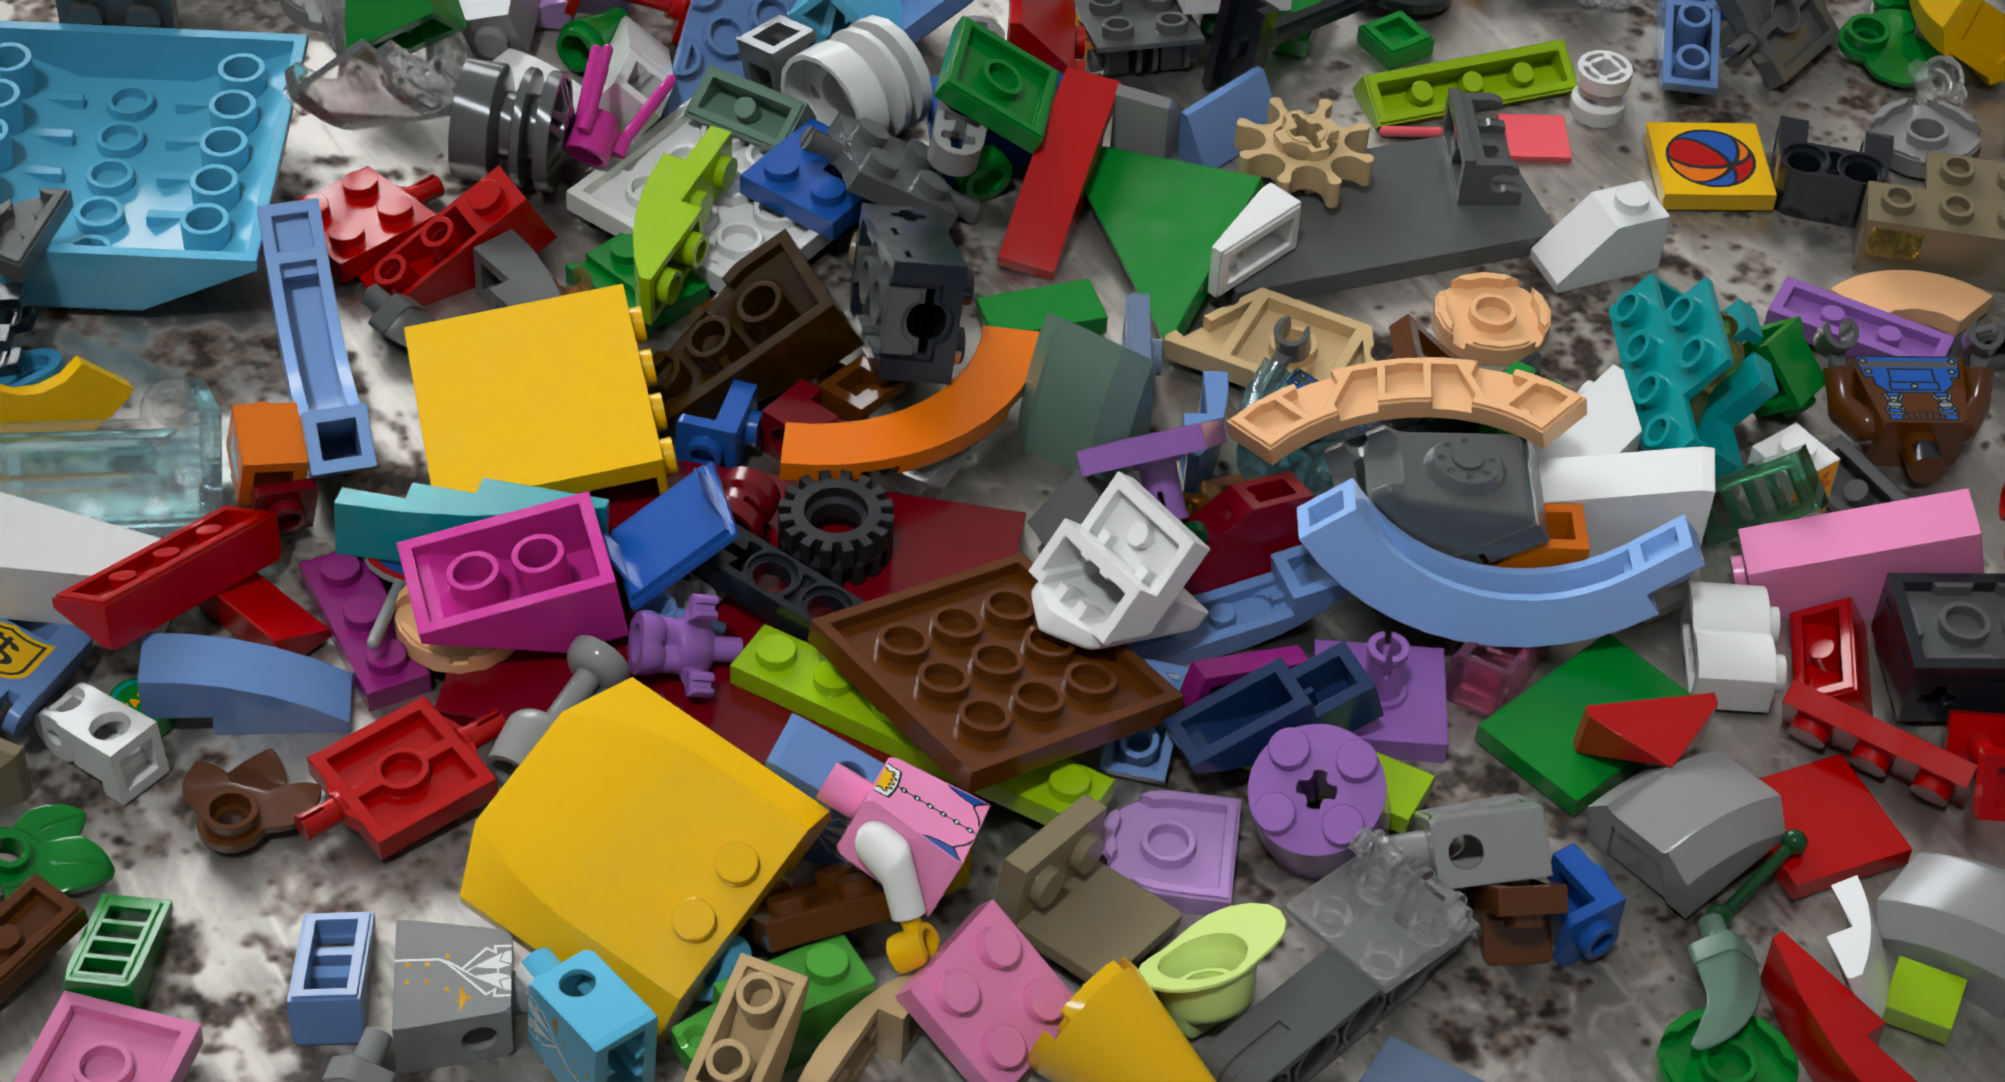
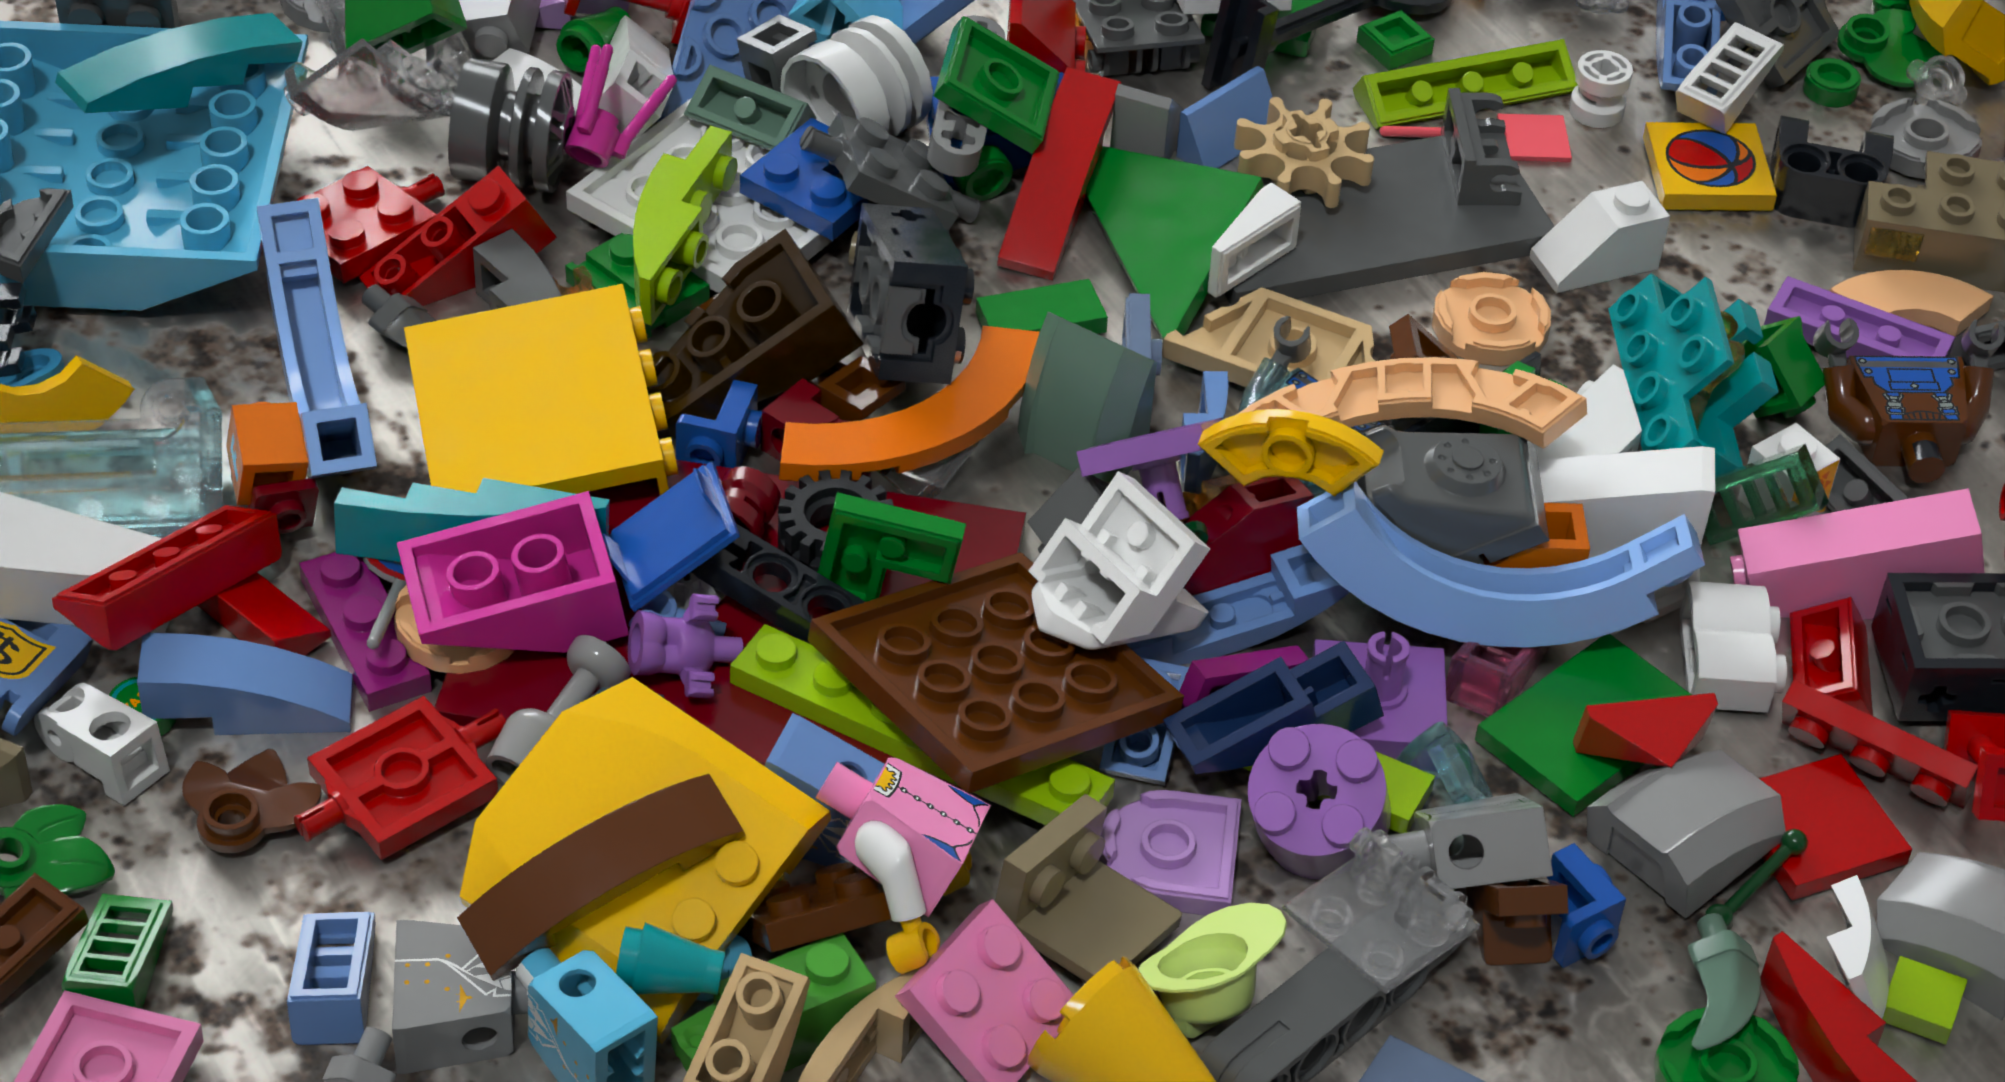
(168, 64): none -> teal slope
(596, 867): none -> reddish brown slope
(667, 964): none -> teal cone
(876, 536): none -> green tile
(1290, 446): none -> yellow tile
(1448, 758): none -> clear light blue tile
(1722, 112): none -> white slope
(1831, 82): none -> green tile

